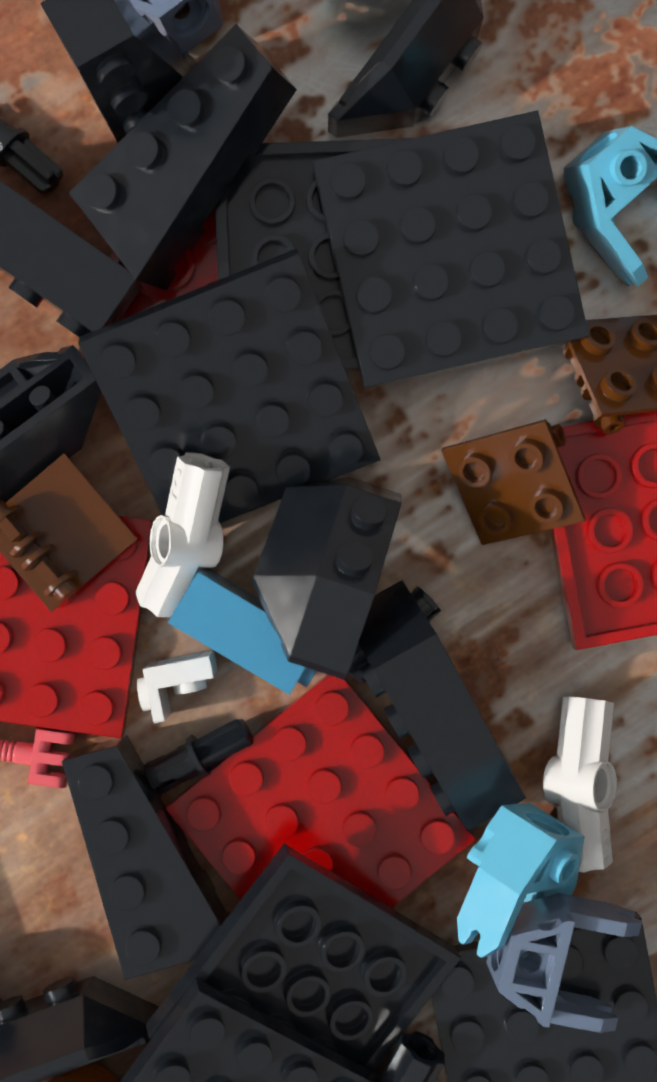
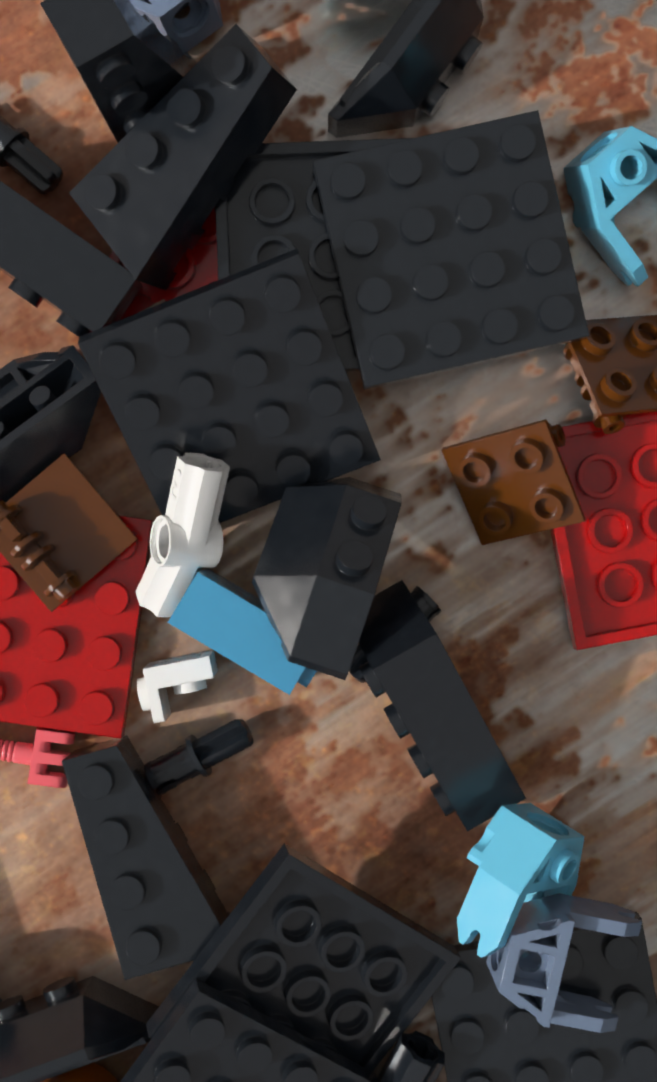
(329, 788): red plate -> none
(582, 778): white piece -> none

